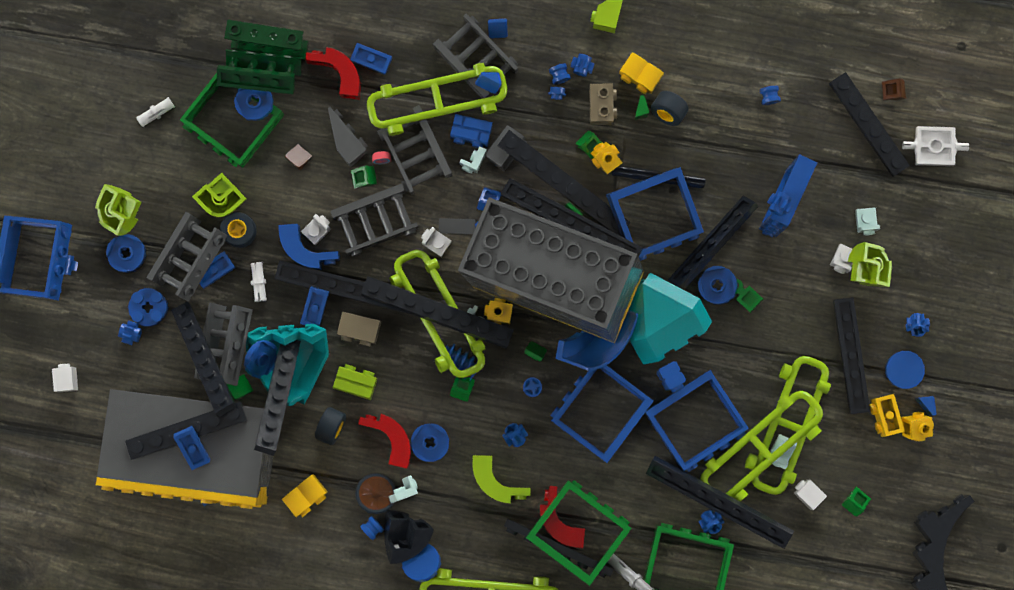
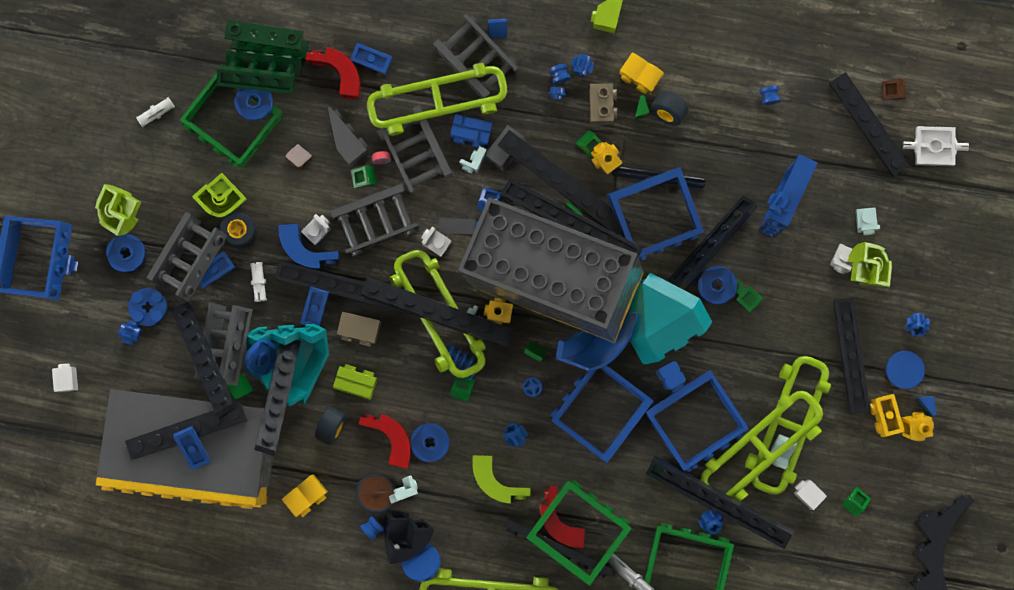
(489, 81): blue slope -> none

